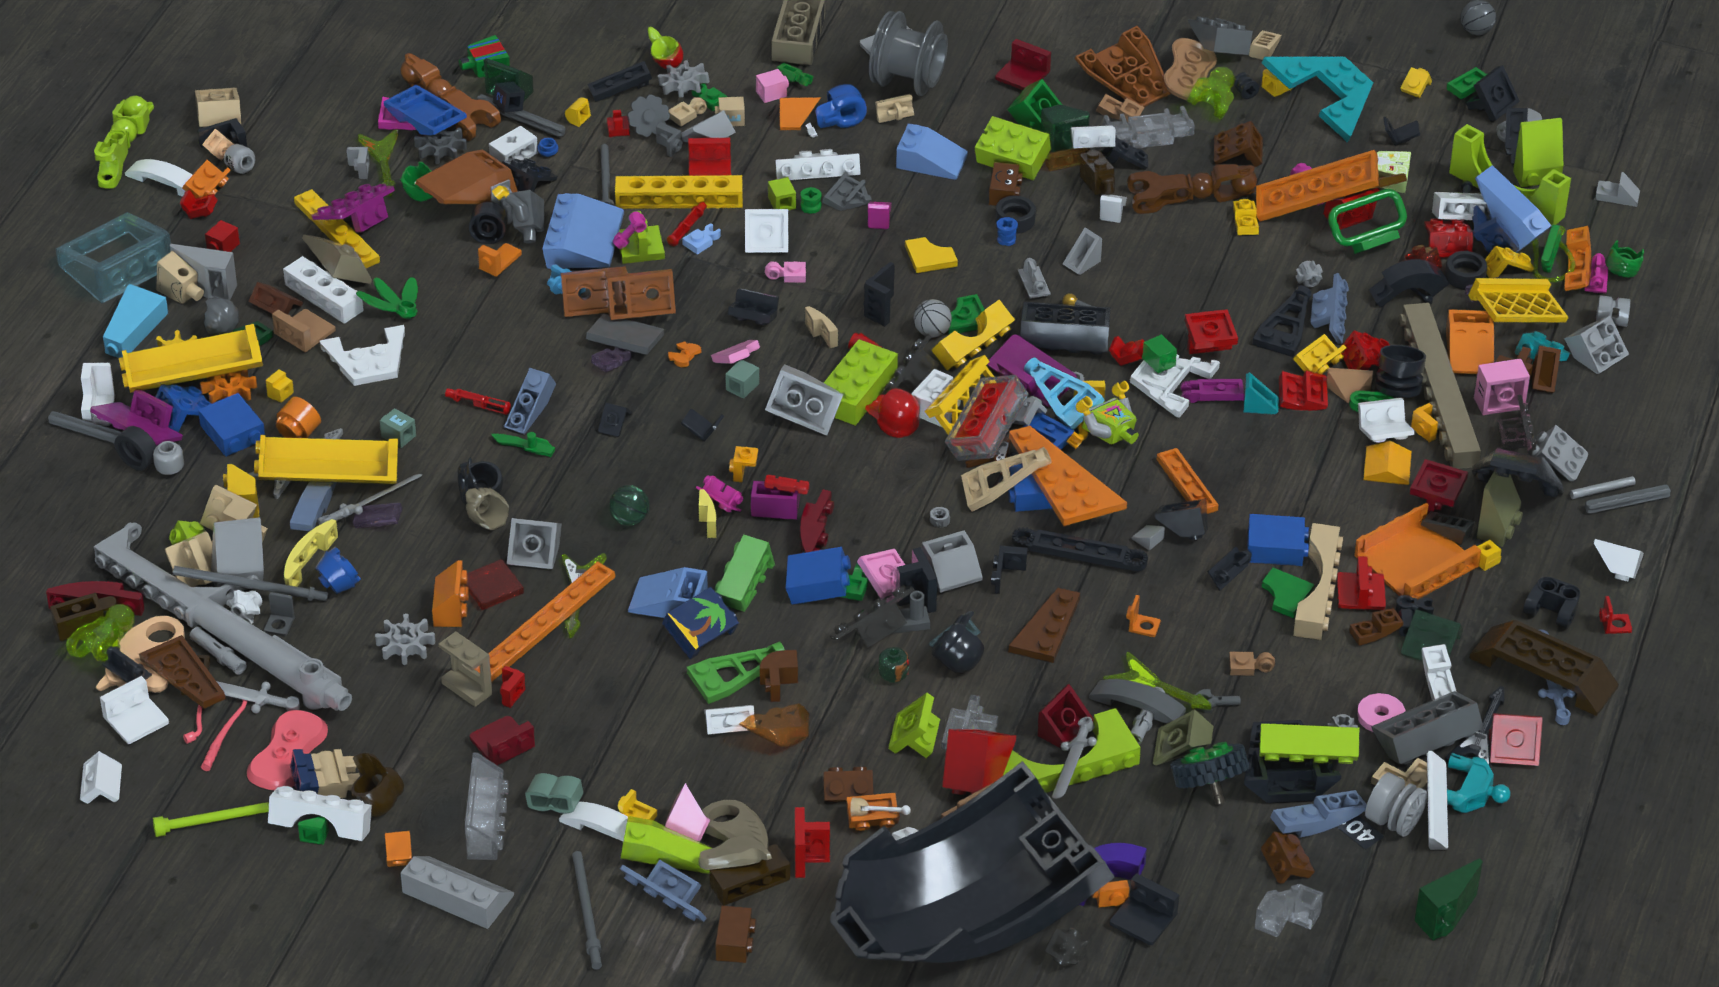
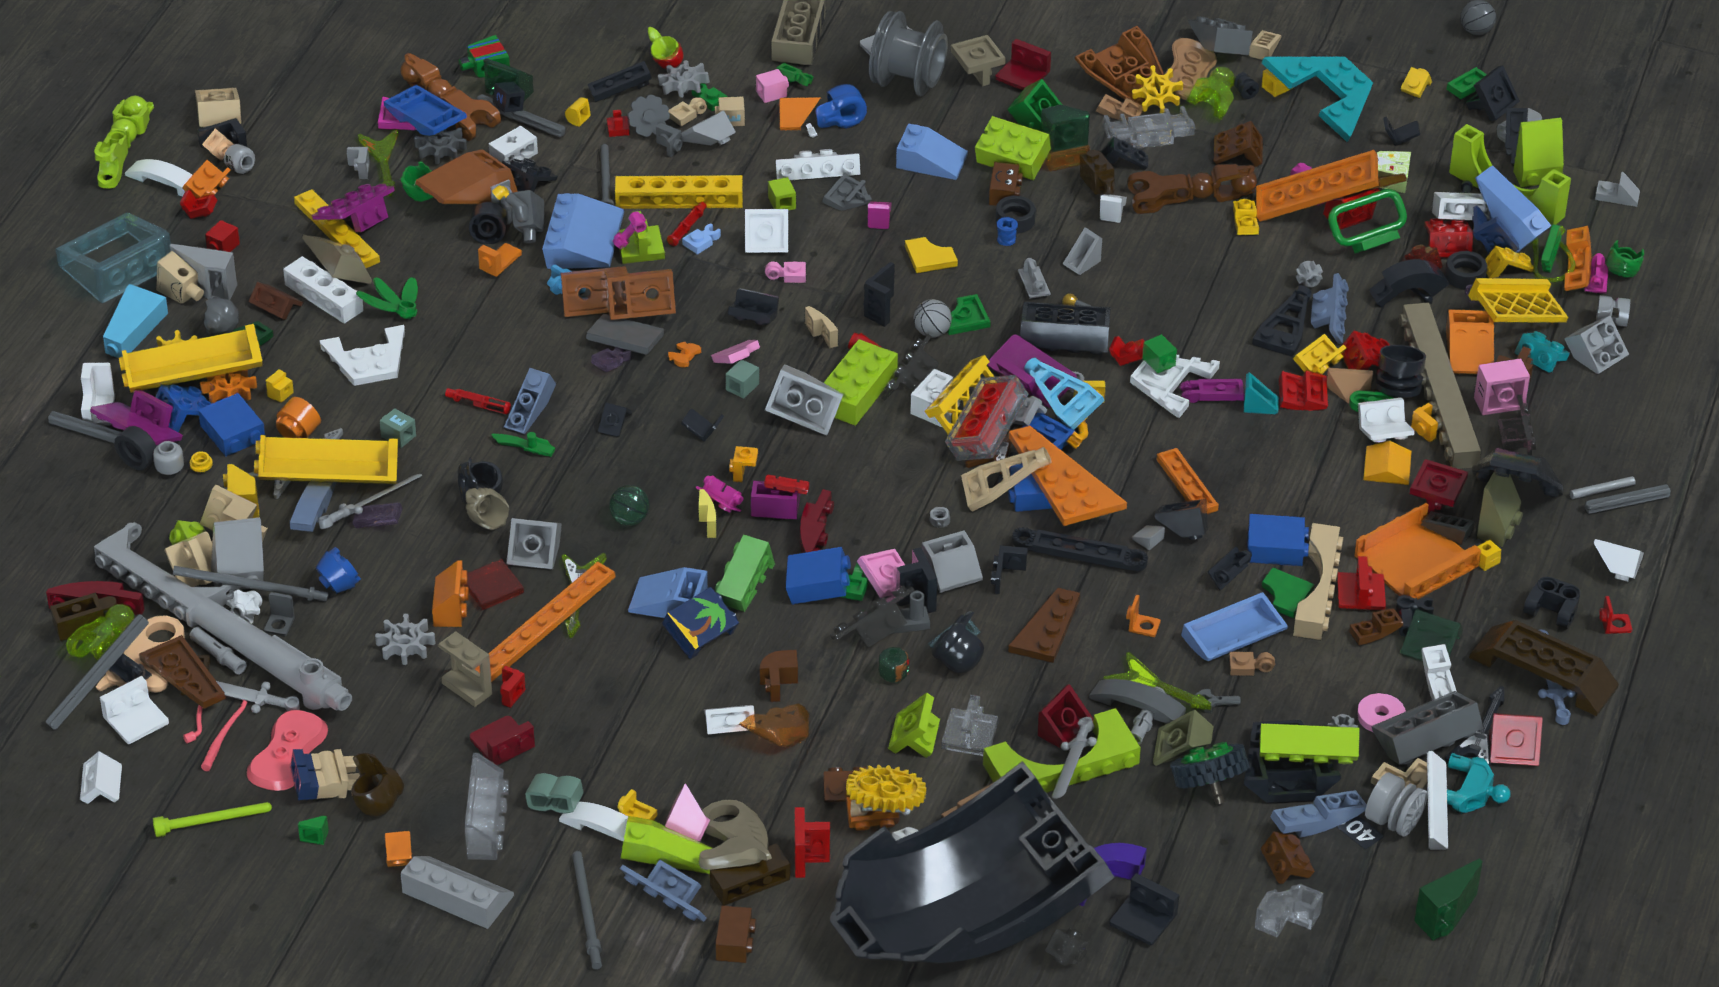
(97, 671): none -> dark grey axle
(200, 462): none -> yellow plate
(301, 330): medium nougat bracket -> none
(318, 538): light yellow slope -> none
(348, 817): white arch -> none
(547, 147): blue plate -> none
(709, 156): red bracket -> none
(711, 685): bright green plate -> none
(810, 200): green wheel -> none
(886, 788): none -> yellow gear
(894, 108): tan hips -> none
(896, 412): red piece -> none
(956, 347): yellow arch -> none
(975, 759): red slope -> none
(978, 57): none -> dark tan bracket
(1093, 136): white bracket -> none
(1111, 419): torso -> none
(1112, 894): orange bracket -> none
(1164, 86): none -> yellow gear
(1210, 331): red bracket -> none
(1233, 627): none -> medium blue slope
(1545, 369): reddish brown slope -> none
(1561, 452): light grey bracket -> none

